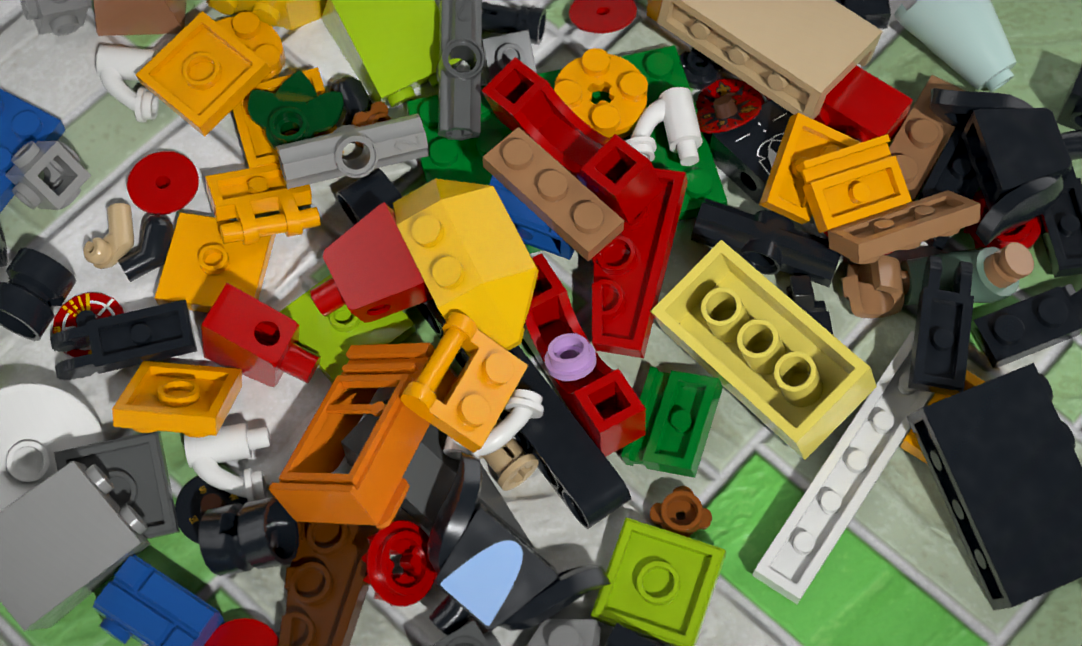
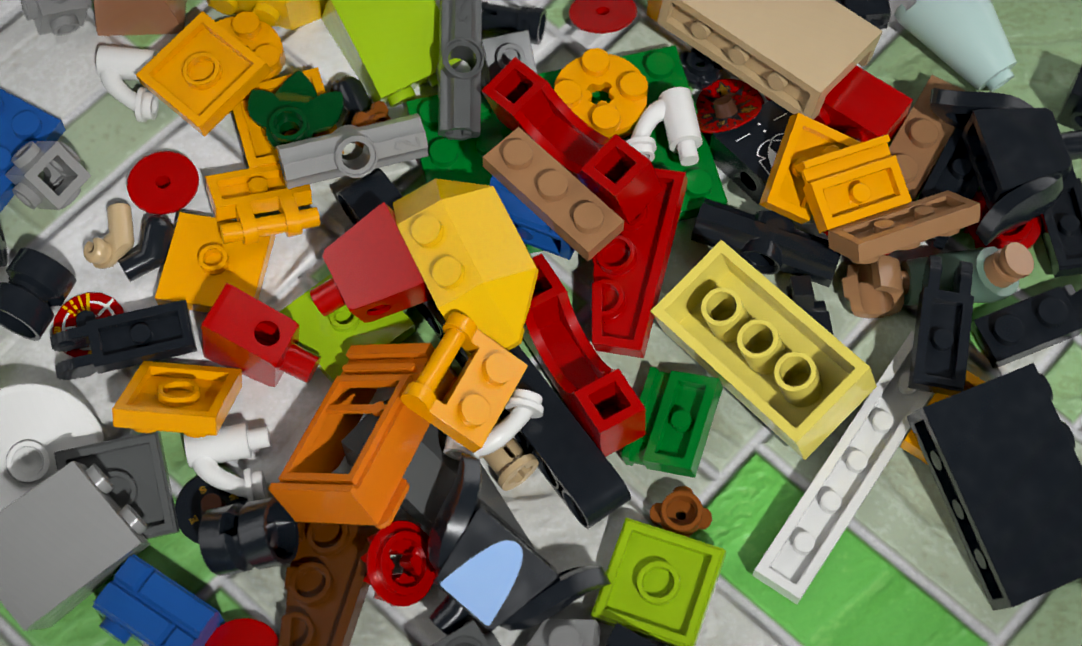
(570, 357): lavender plate -> none

